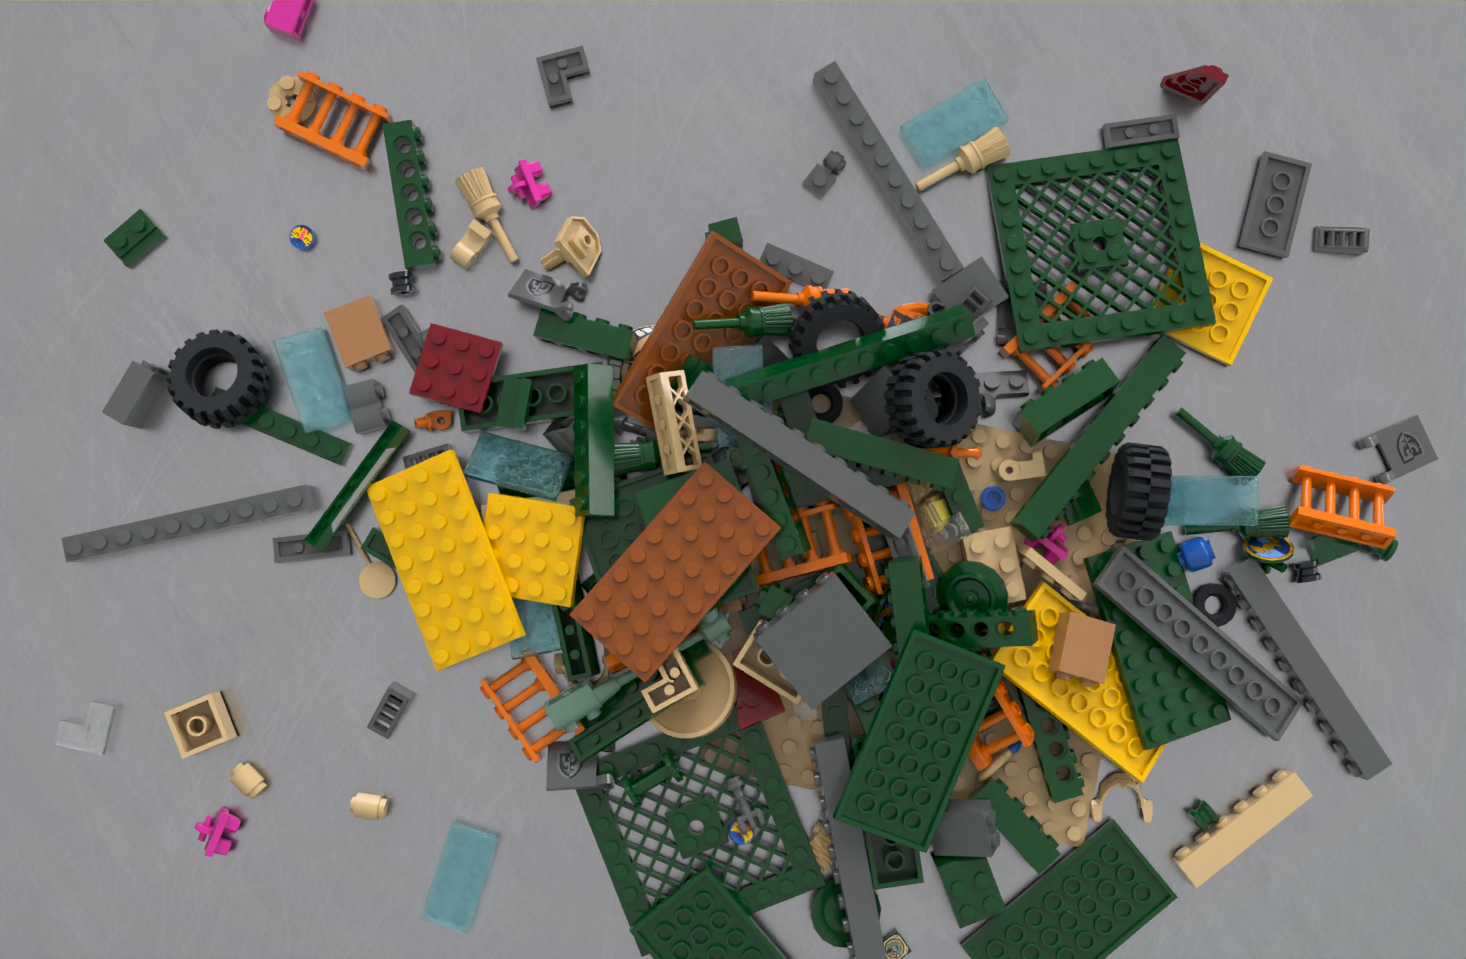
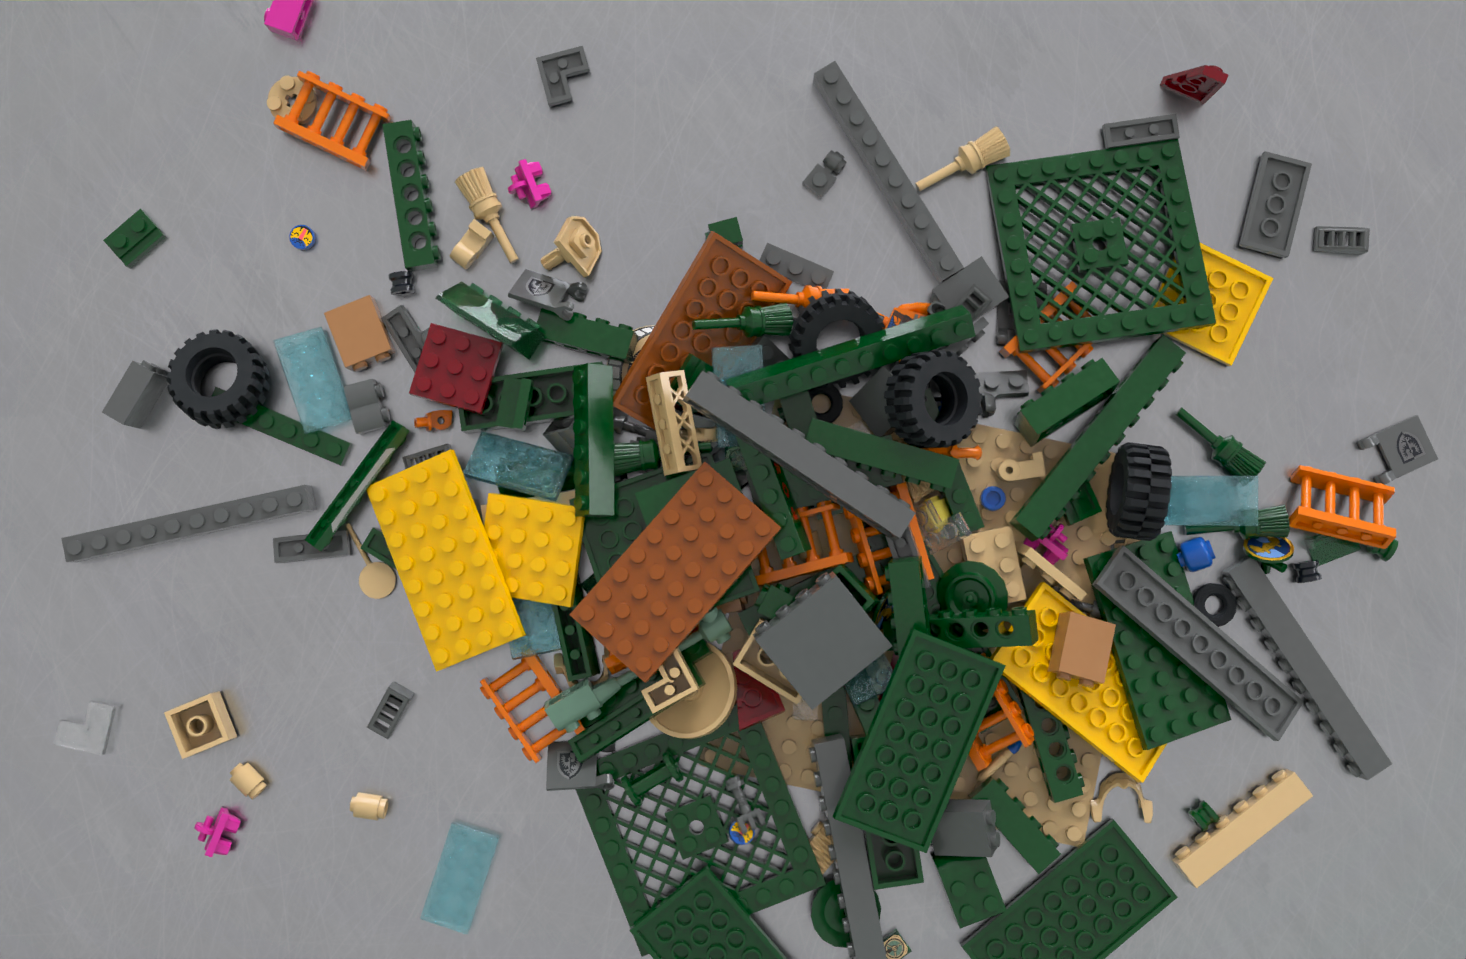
(493, 318): none -> clear green slope
(954, 123): clear light blue tile -> none

